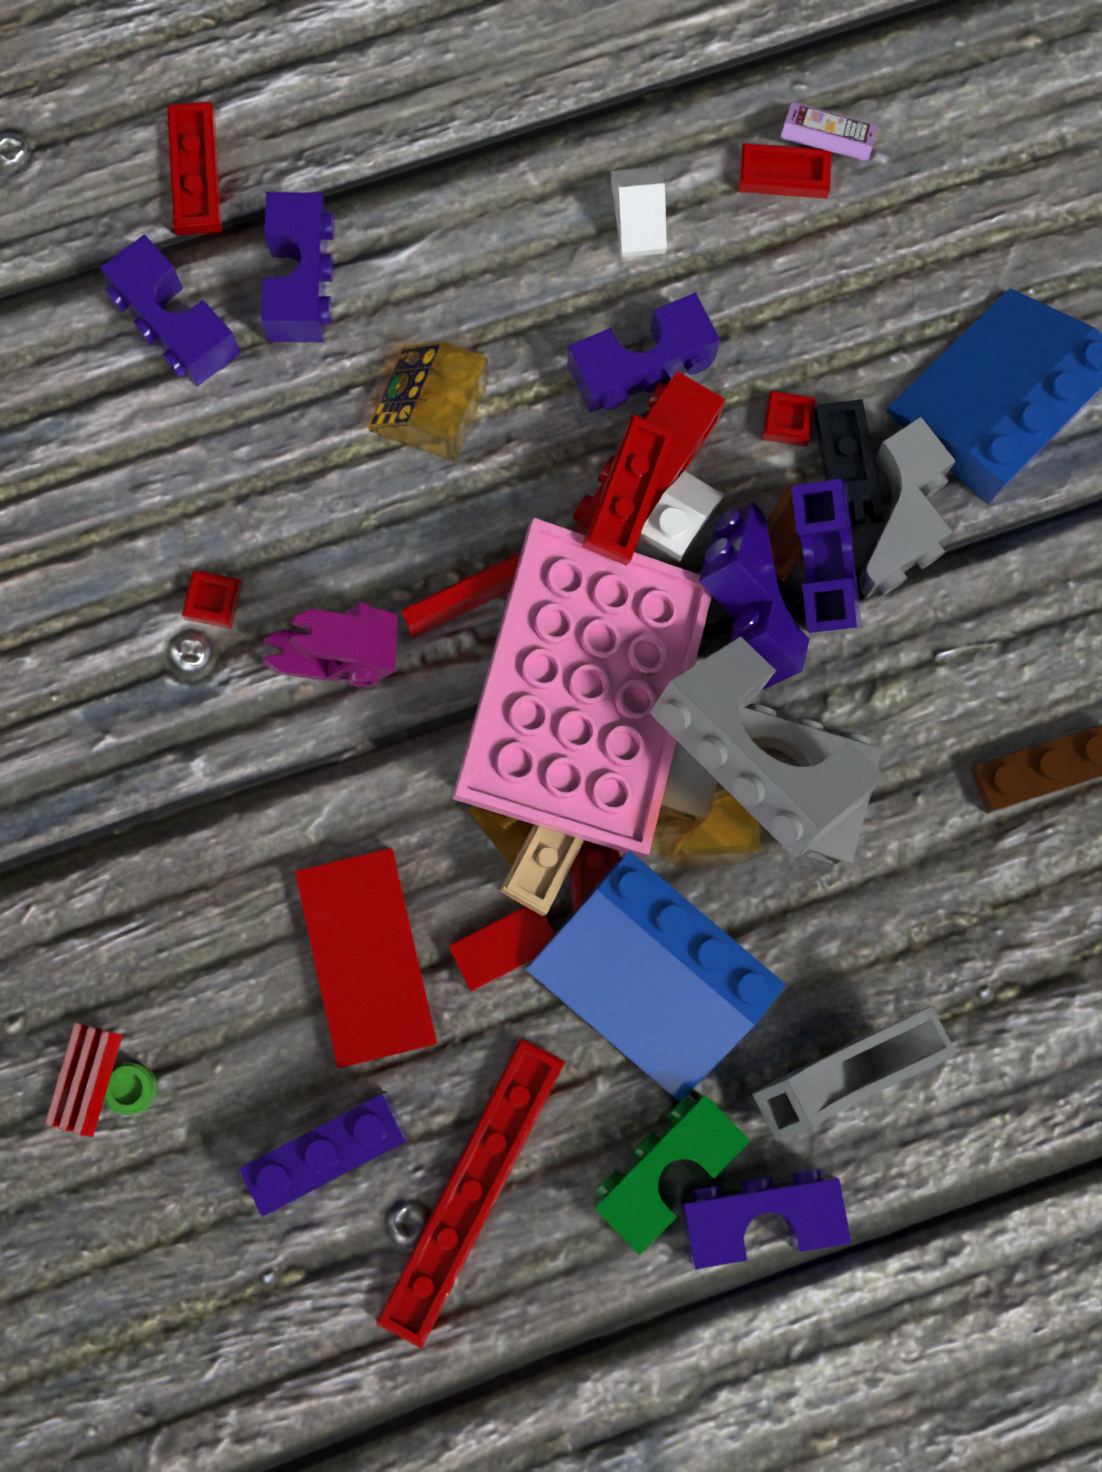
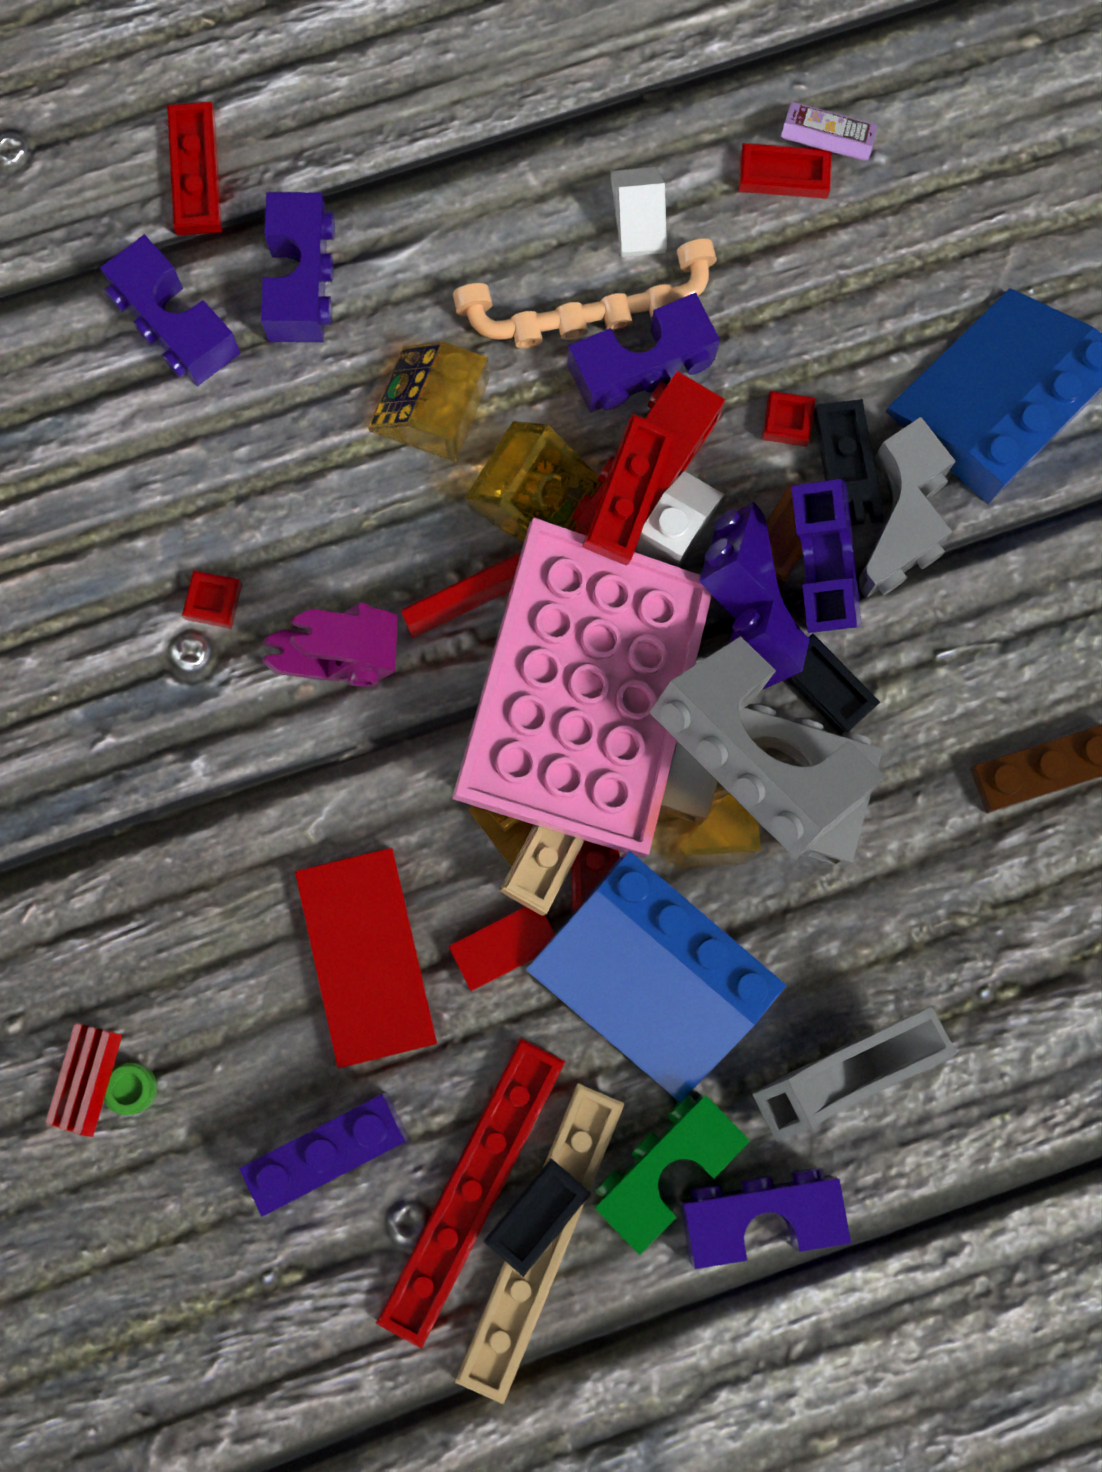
(518, 1300): none -> tan tile
(531, 478): none -> clear yellow slope
(537, 1217): none -> black tile
(571, 318): none -> light nougat bar
(832, 688): none -> black tile

